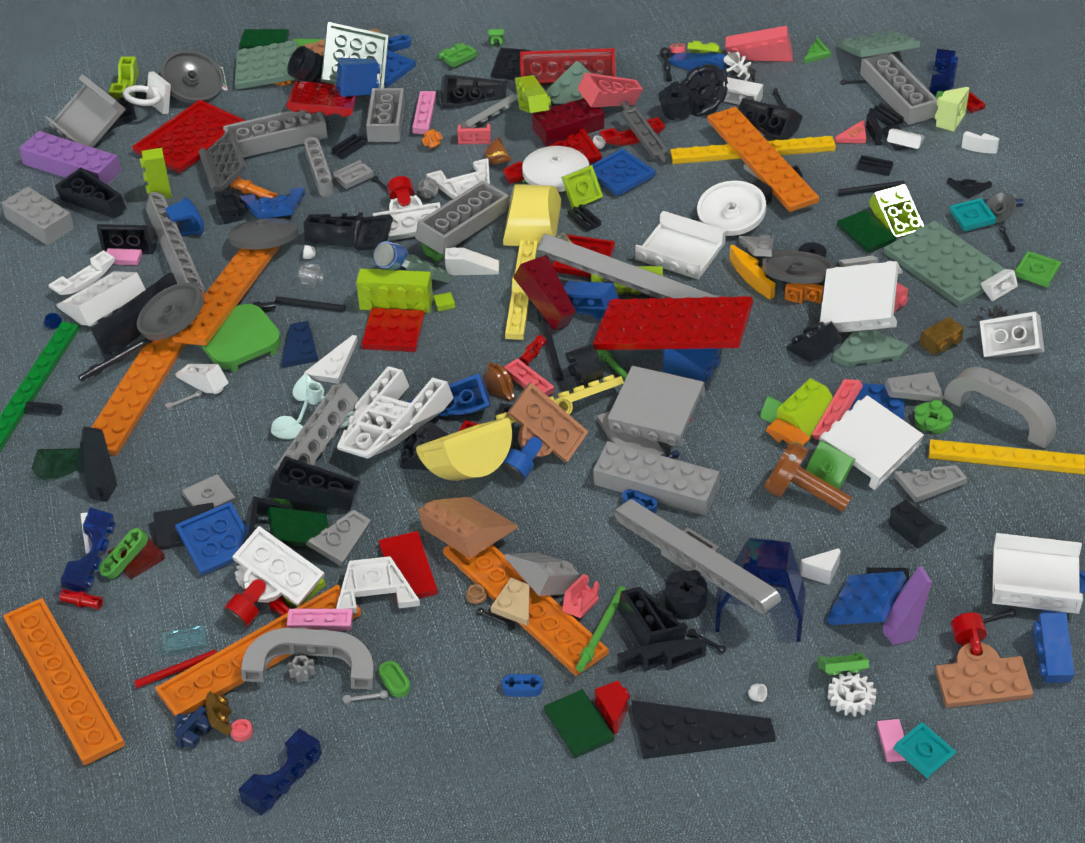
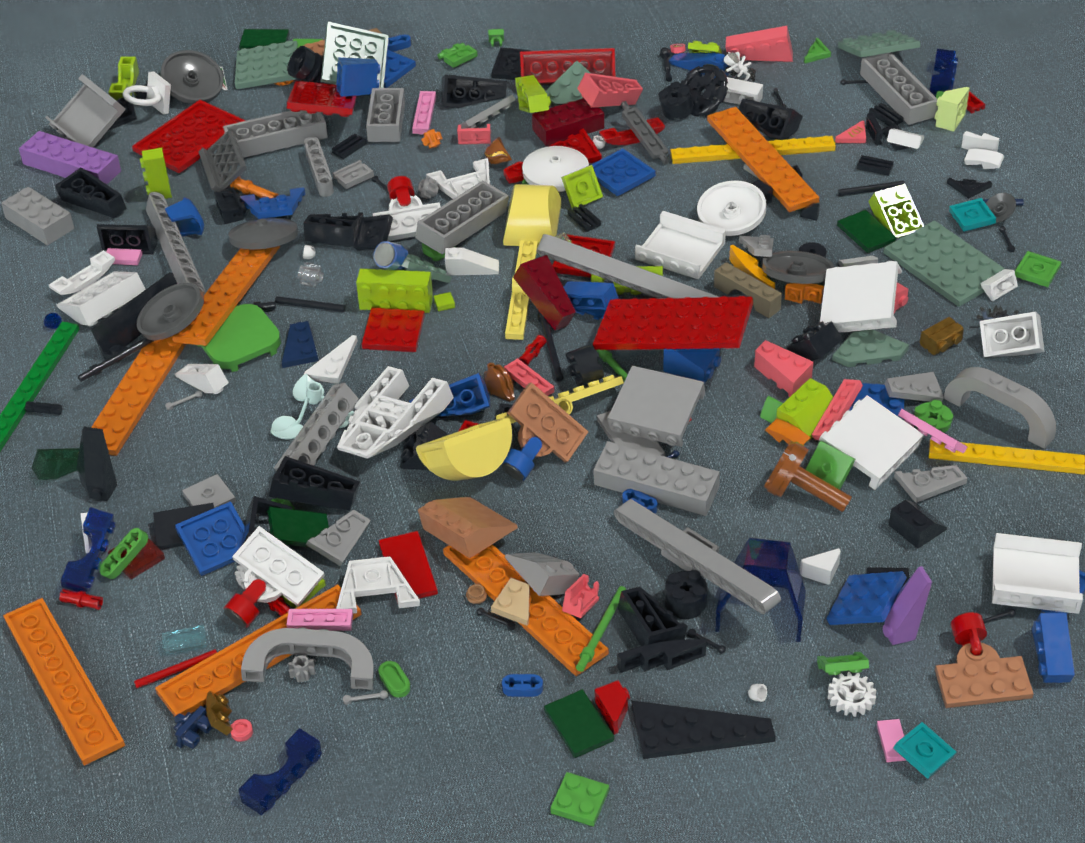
(580, 799): none -> bright green plate
(765, 298): none -> dark tan arch
(783, 366): none -> coral wedge
(811, 212): none -> black tile
(937, 435): none -> bright pink plate
(987, 158): none -> white slope

